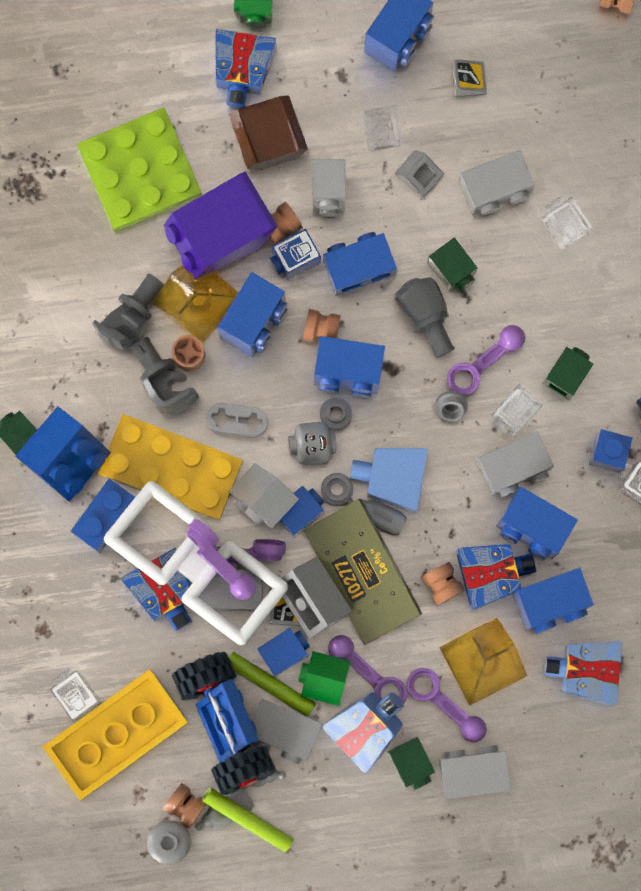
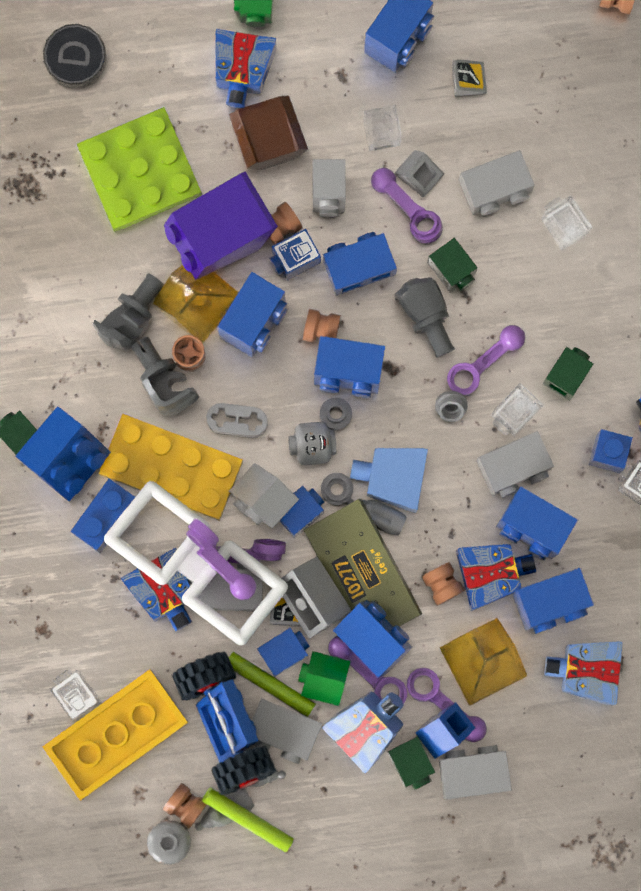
(74, 55): none -> black tile
(373, 637): none -> blue brick
(384, 181): none -> medium lavender piece
(445, 730): none -> blue brick

